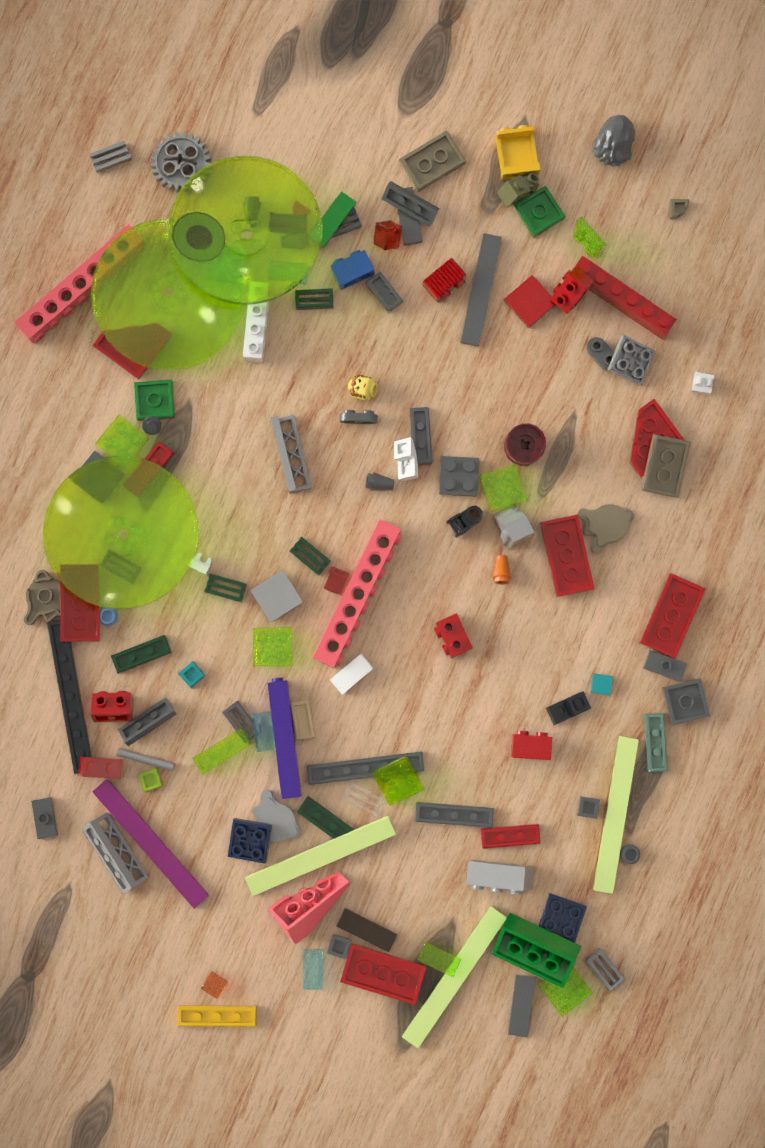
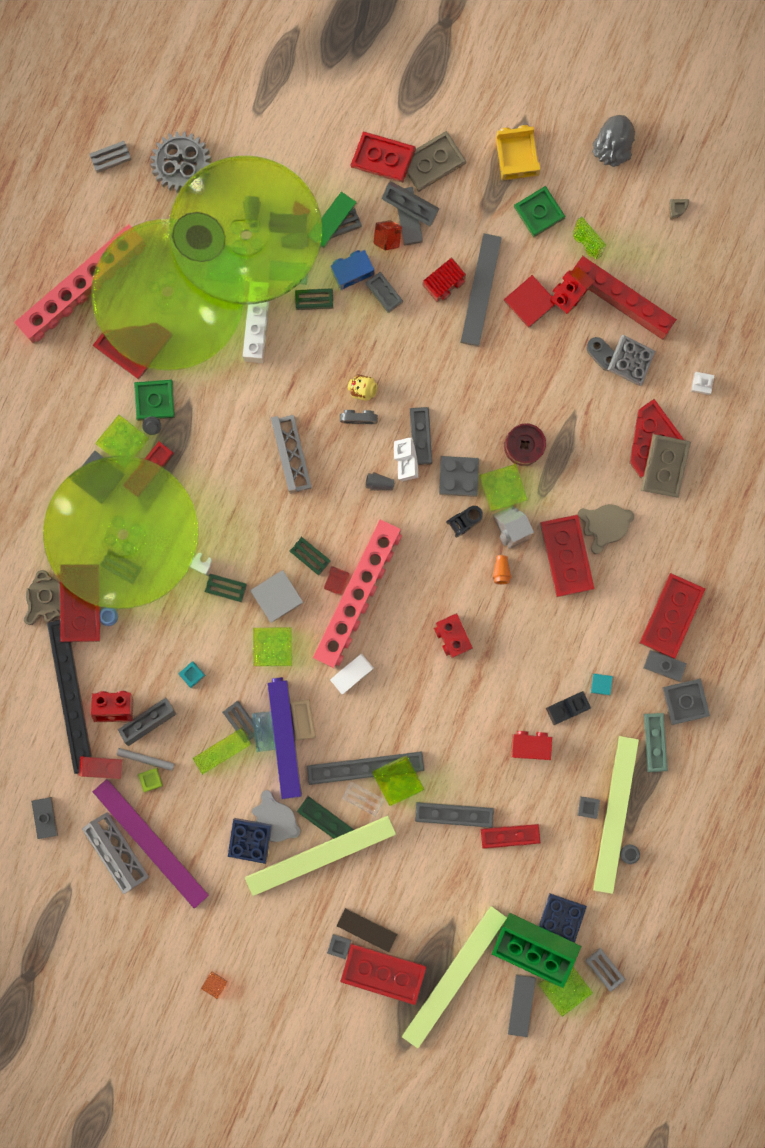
(141, 654): dark green tile -> none
(217, 1015): yellow tile -> none
(304, 910): coral wedge -> none
(312, 969): clear light blue tile -> none
(383, 156): none -> red tile
(439, 959): clear neon green tile -> none
(500, 876): light grey wedge -> none
(517, 188): olive brick -> none

